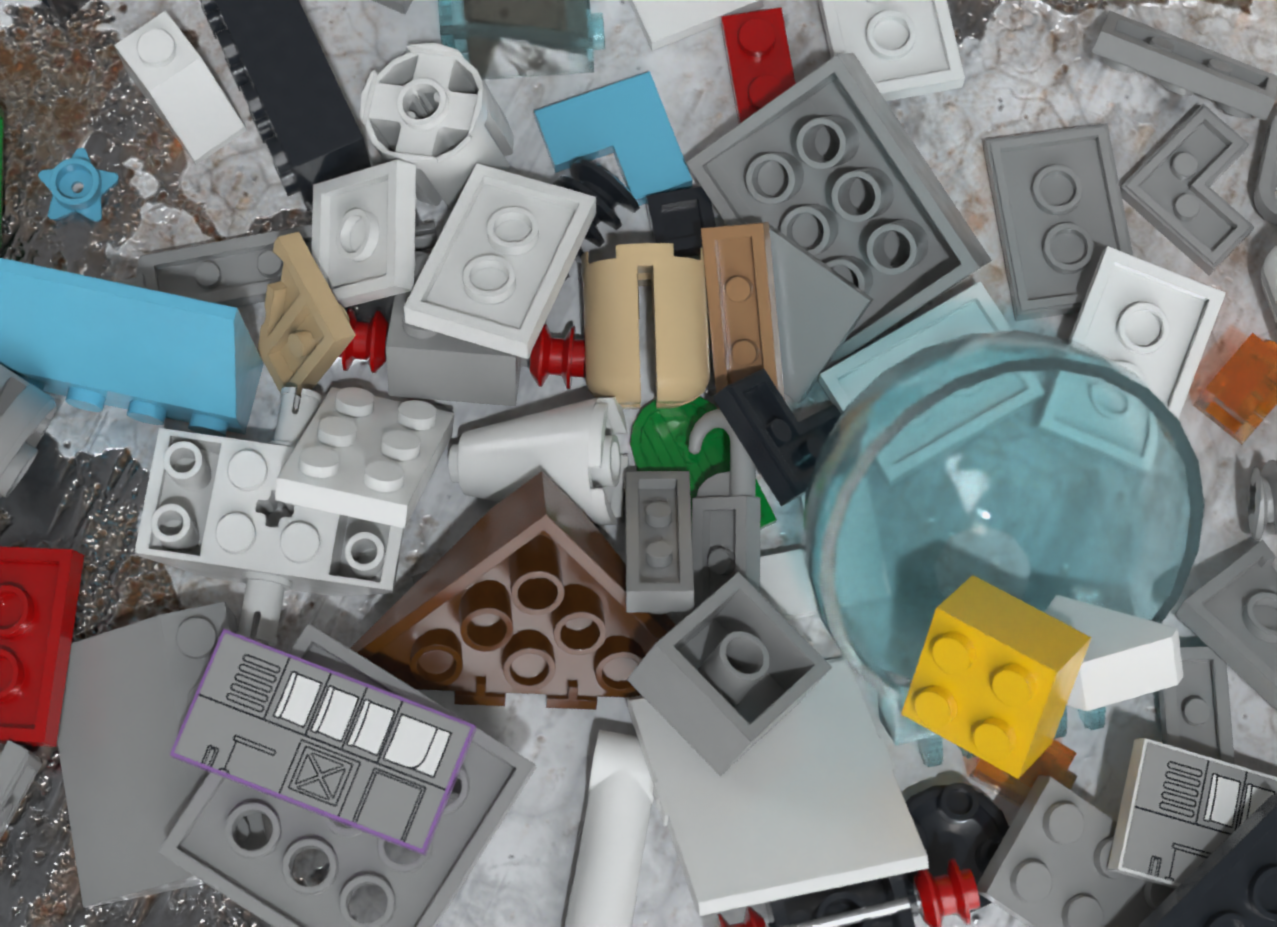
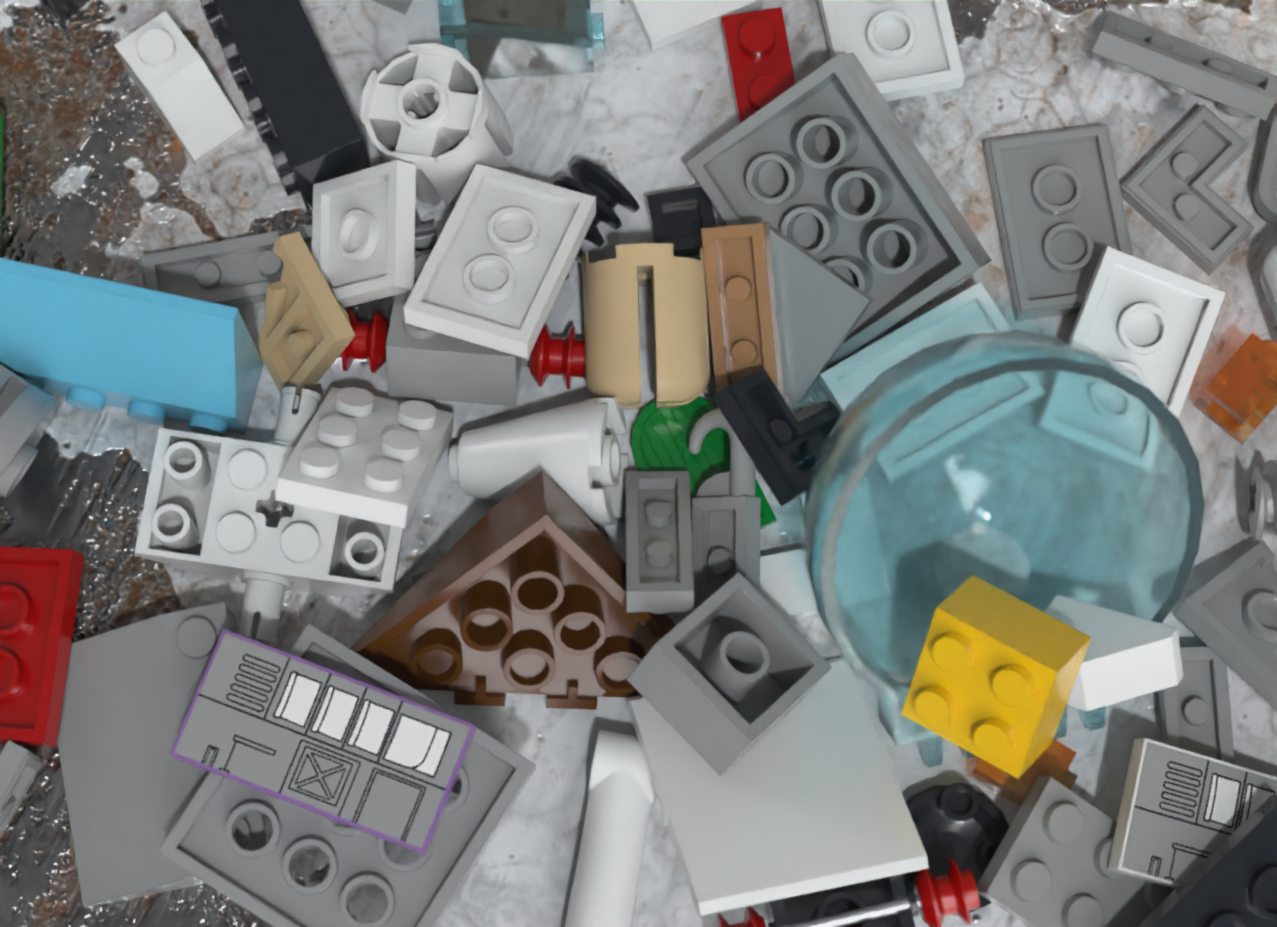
(71, 172): medium azure plate -> none
(621, 121): medium azure tile -> none

